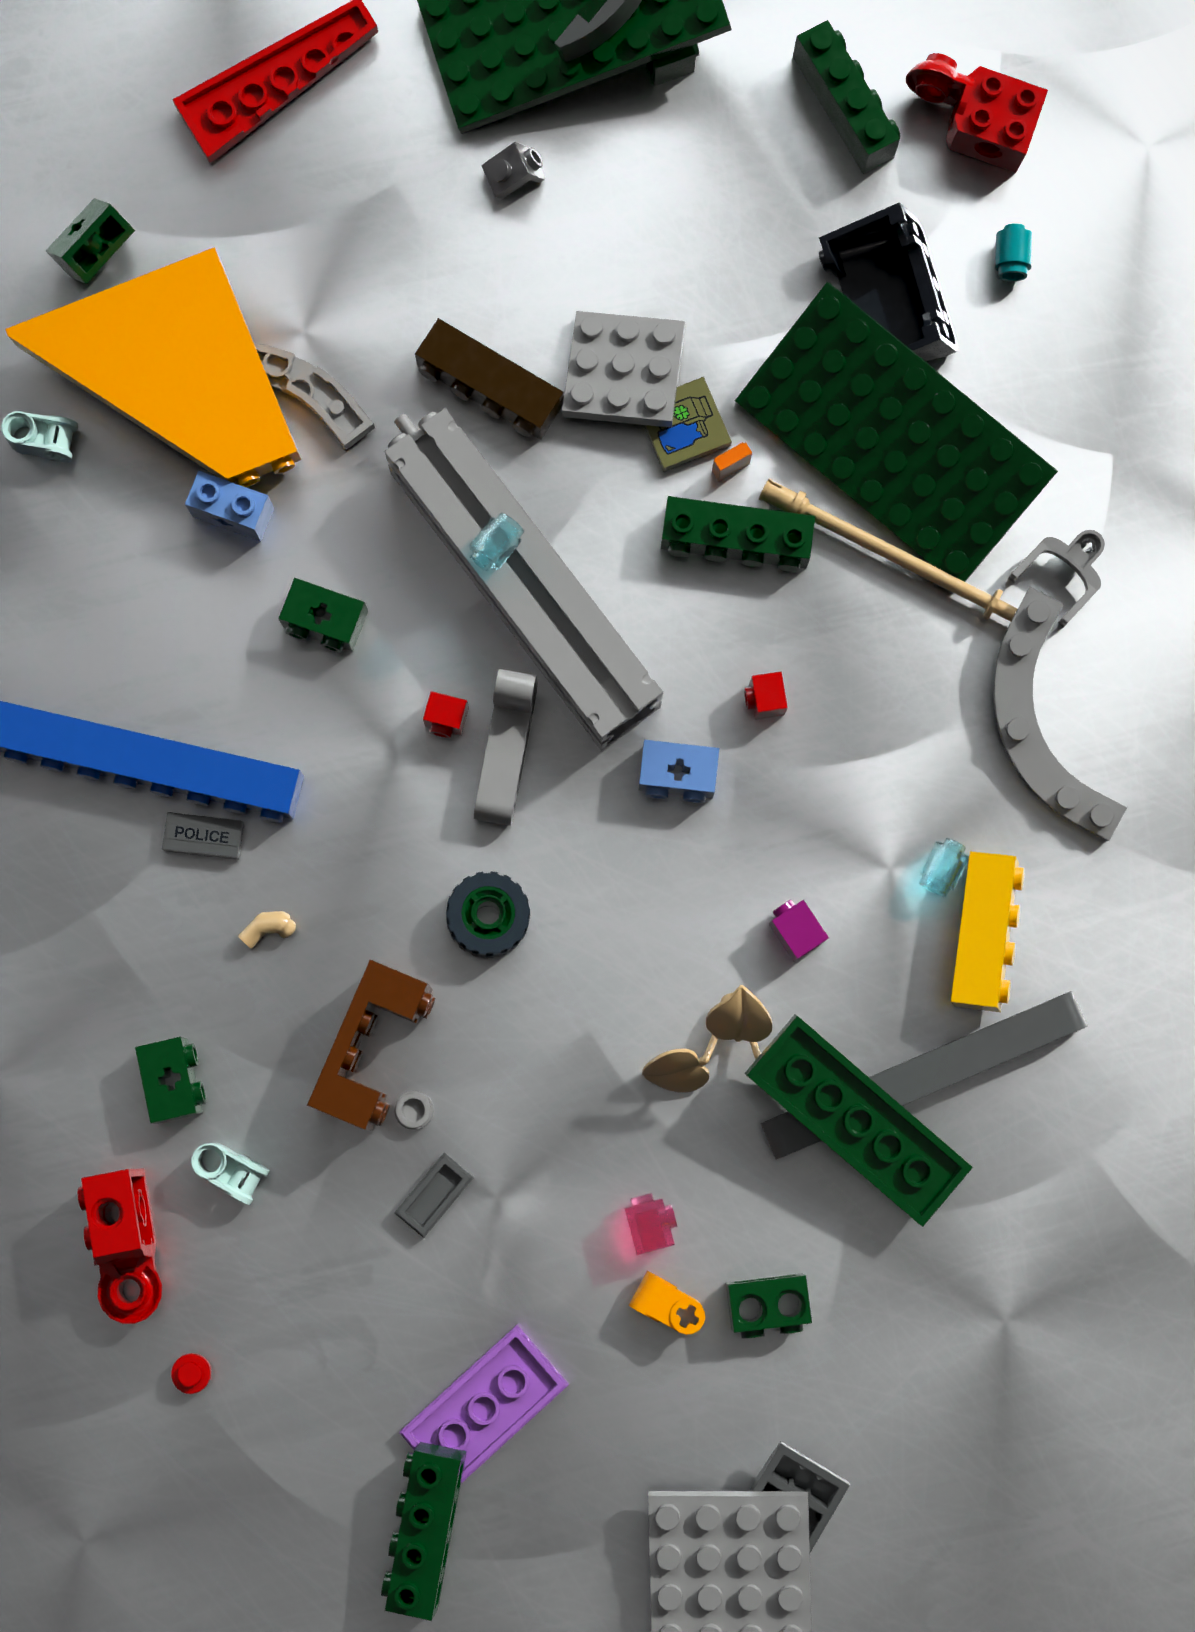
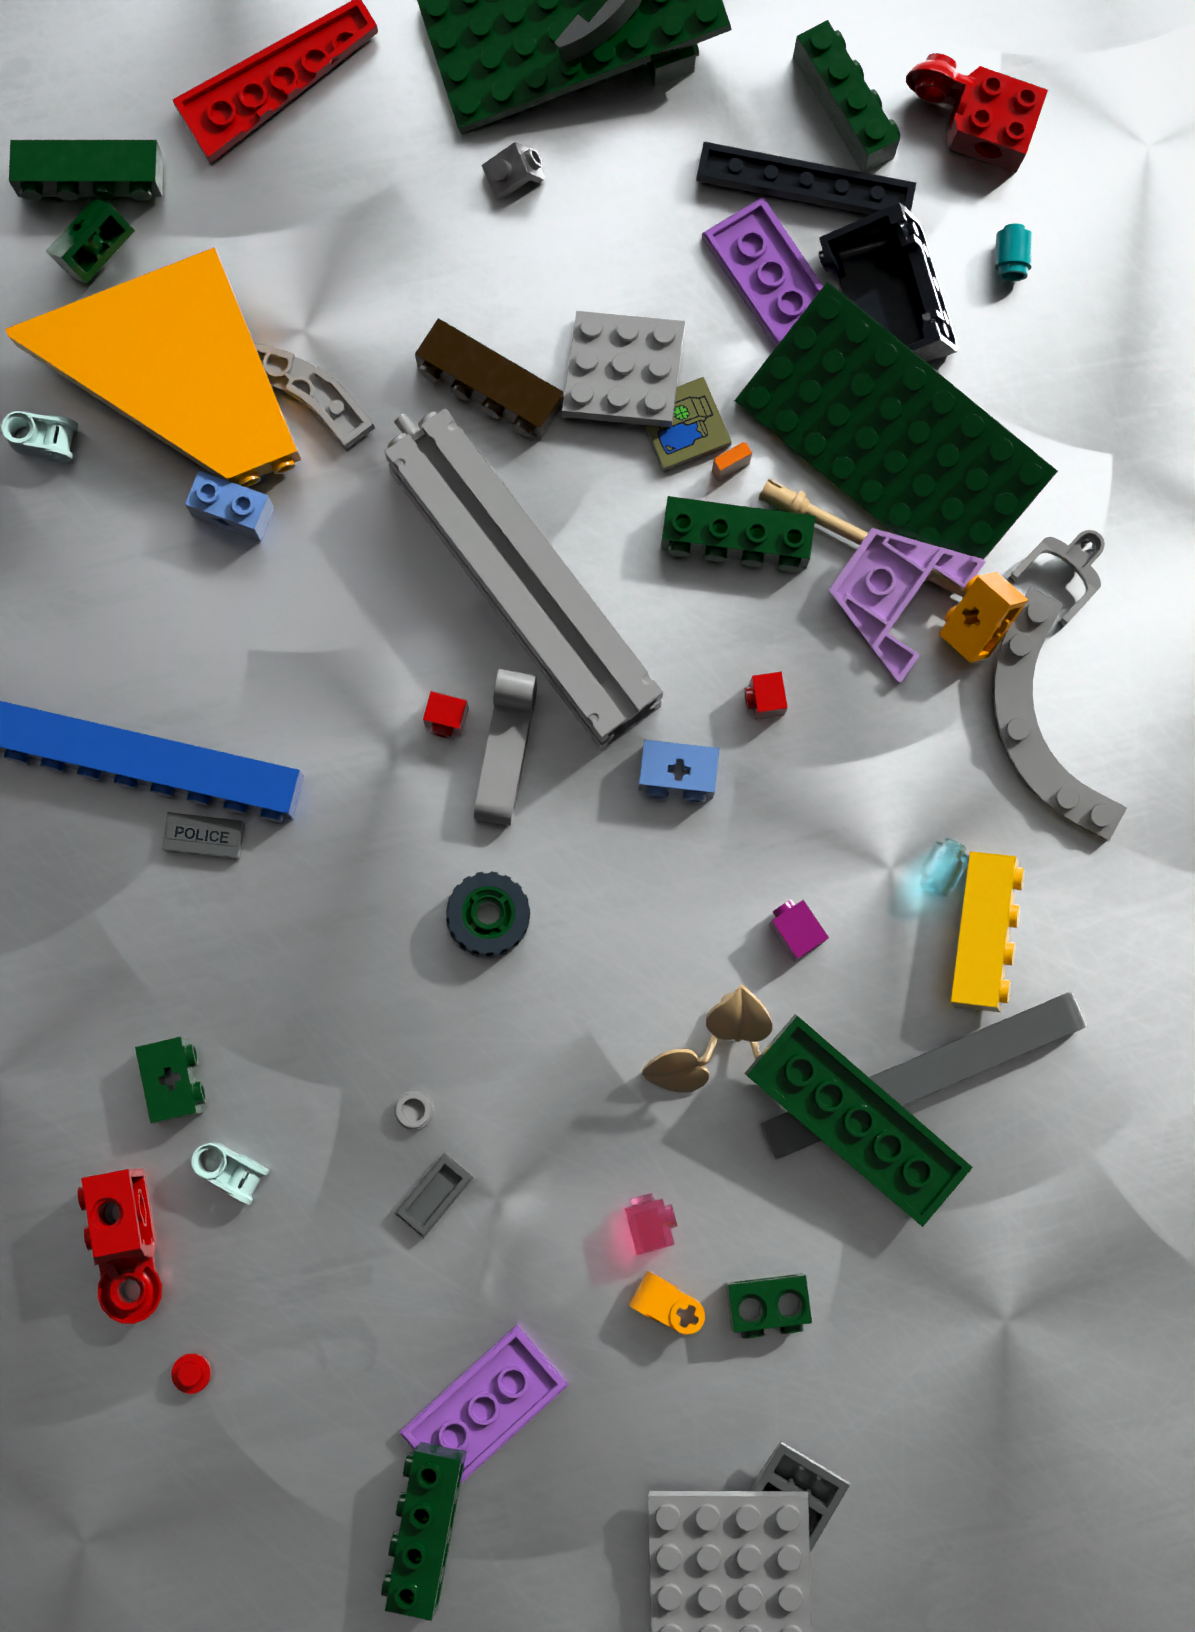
(86, 169): none -> dark green brick
(267, 922): tan arm -> none
(310, 600): dark green brick -> none
(390, 992): reddish brown plate -> none
(496, 542): clear light blue brick -> none
(764, 267): none -> medium lavender tile
(801, 180): none -> black plate
(883, 581): none -> lavender wing
(982, 616): none -> light orange brick

